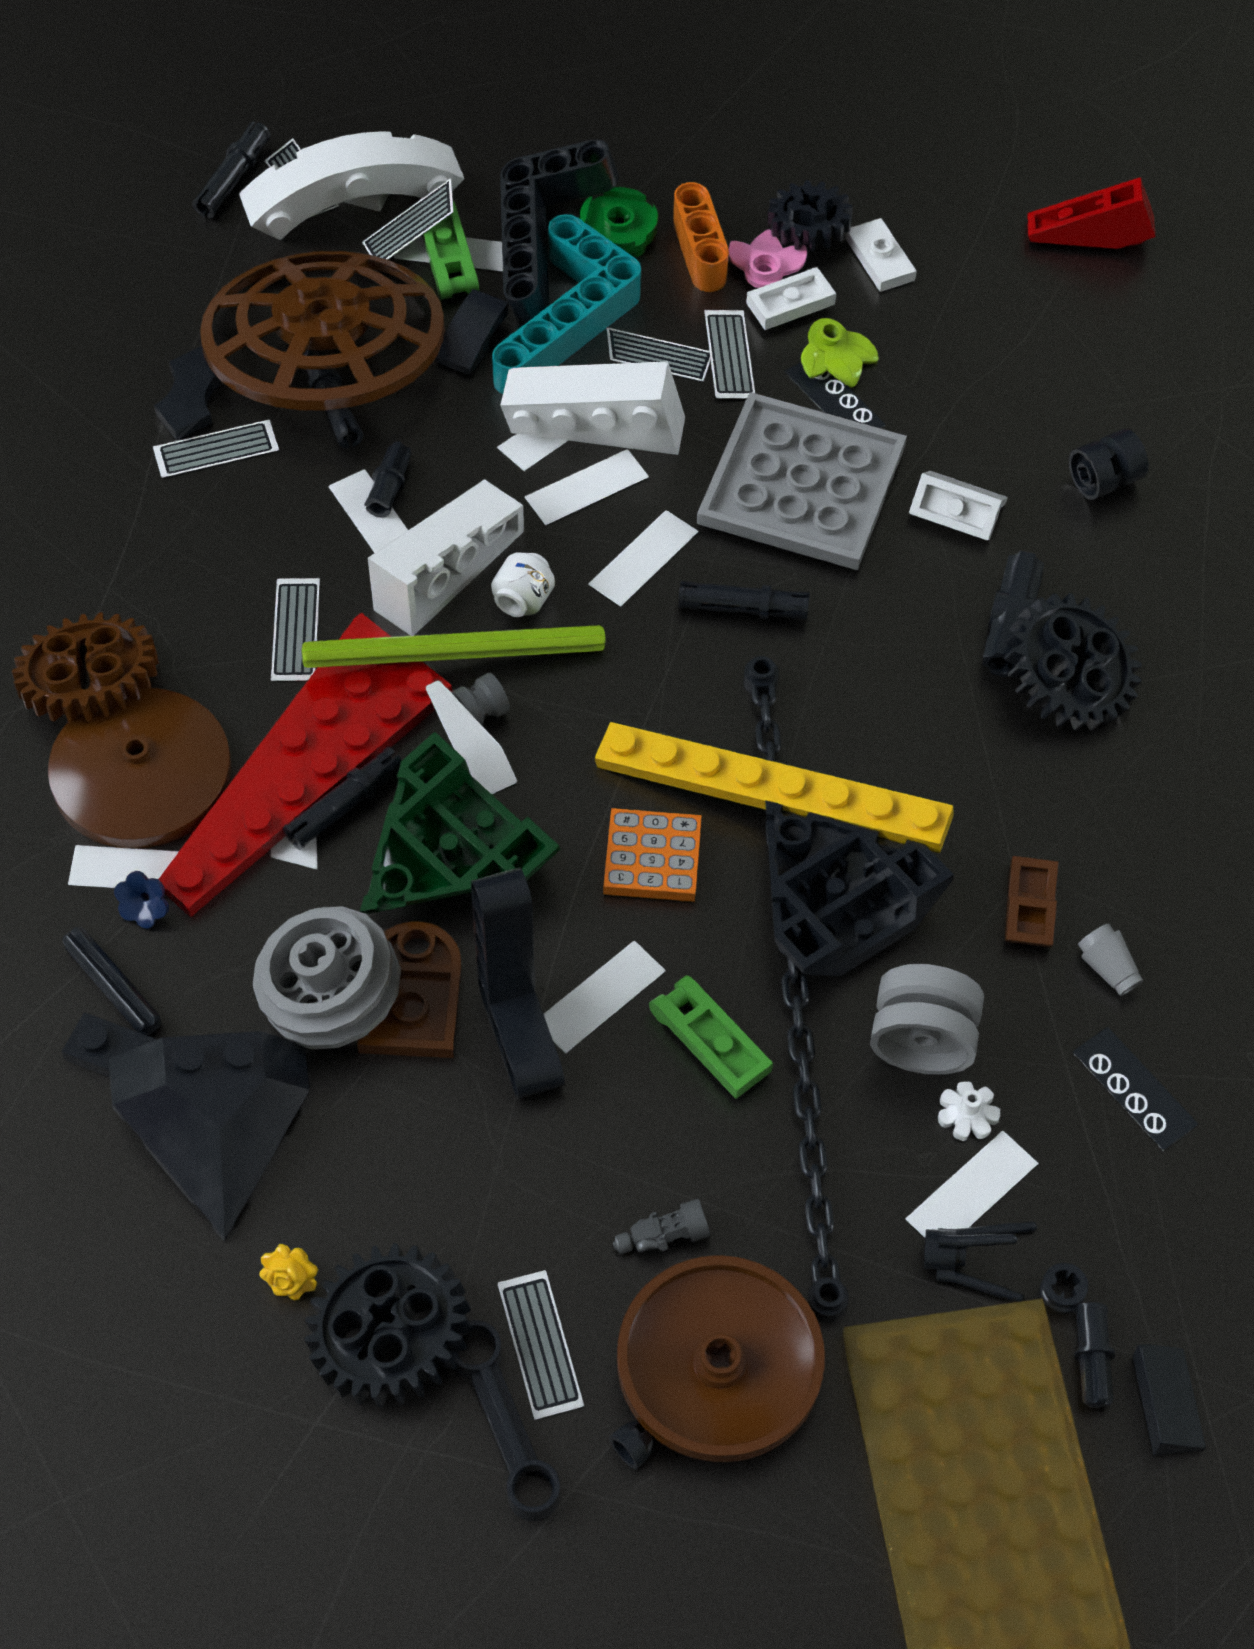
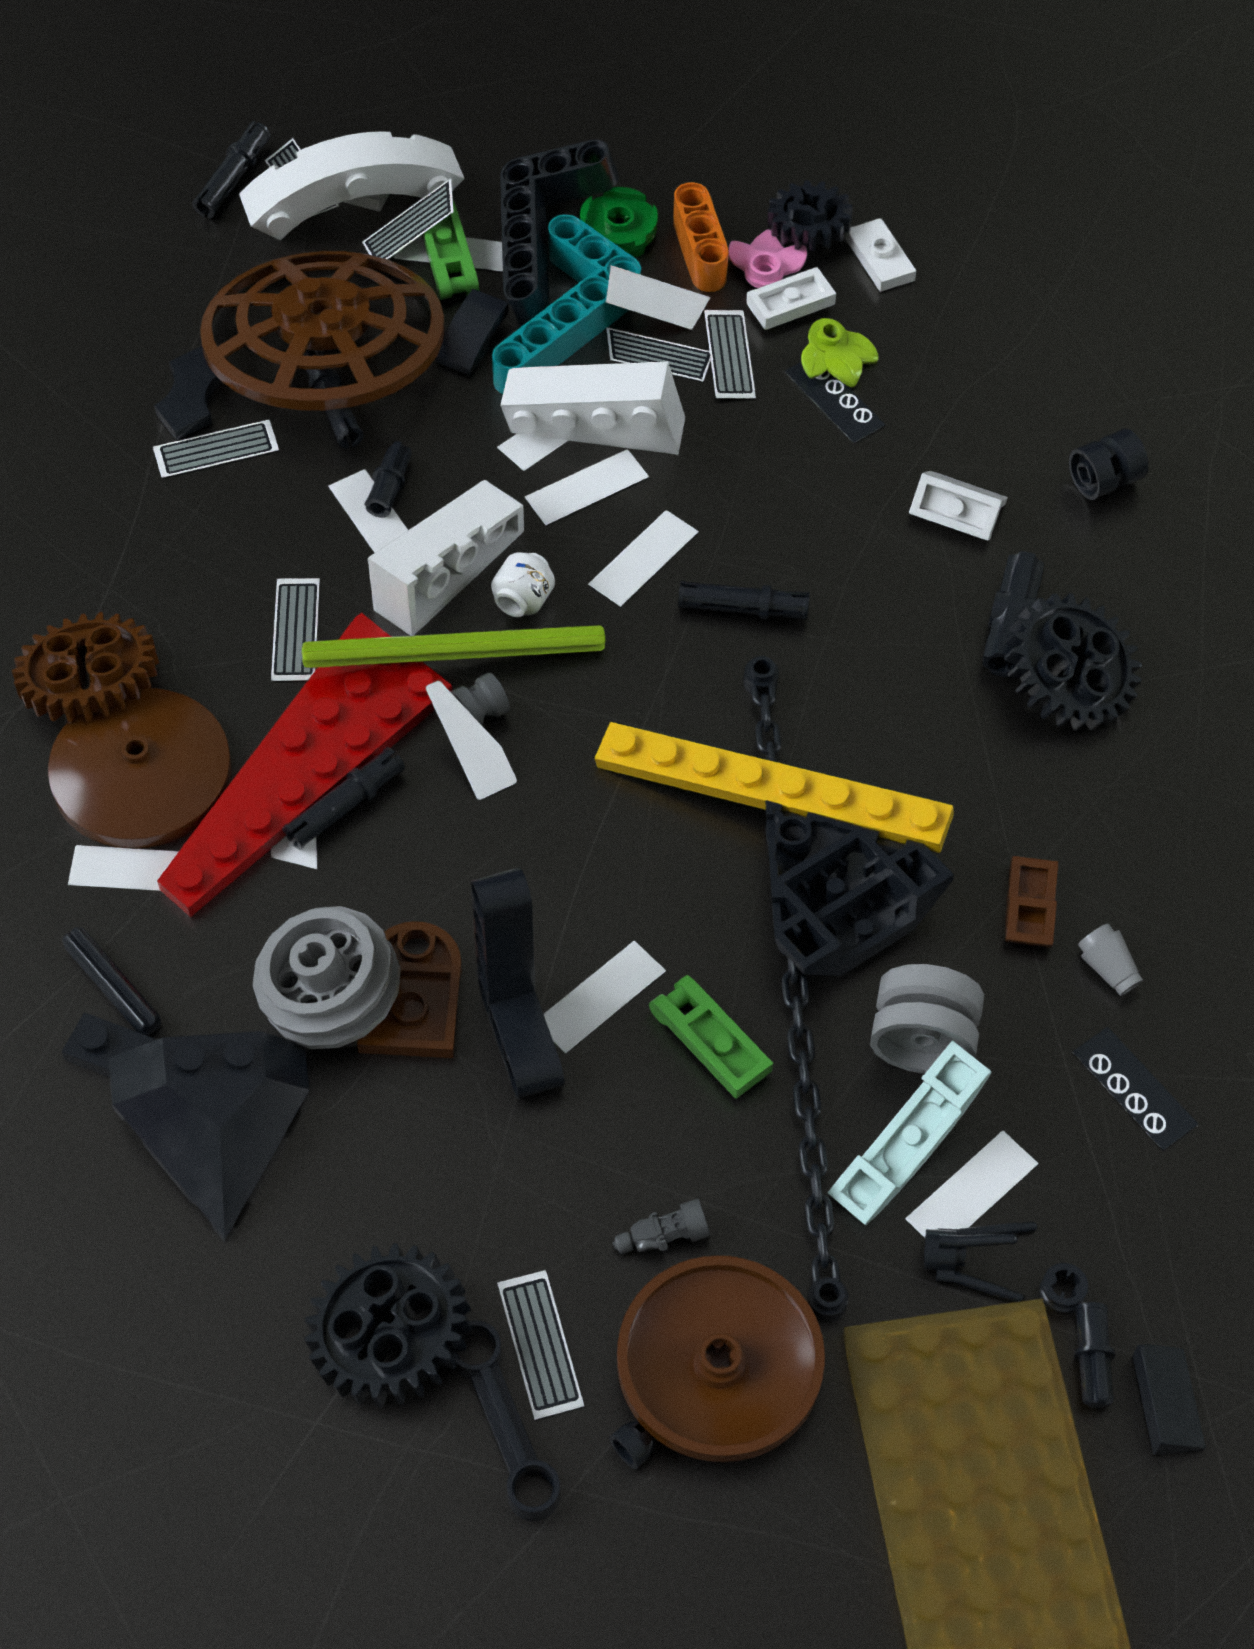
(141, 899): dark blue plant -> none
(288, 1272): yellow plant -> none
(446, 833): dark green wedge -> none
(652, 855): tile -> none
(654, 298): none -> white sticker
(802, 480): light grey plate -> none
(911, 1134): none -> light aqua slope
(968, 1111): white plant -> none
(1098, 219): red slope -> none

